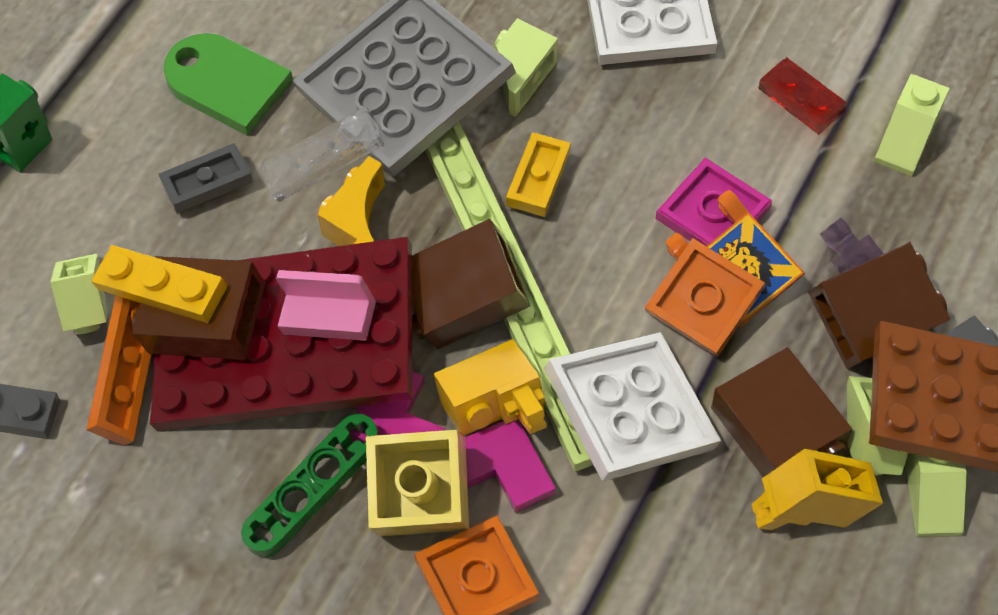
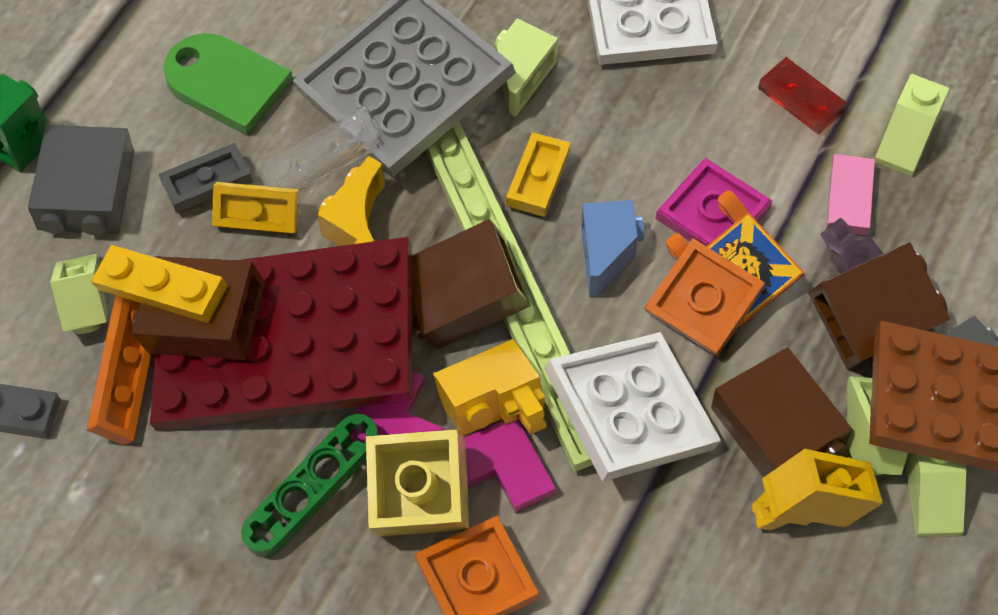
(81, 179): none -> dark grey brick
(255, 207): none -> yellow plate
(325, 305): bright pink panel -> none
(609, 241): none -> medium blue slope
(851, 192): none -> bright pink tile

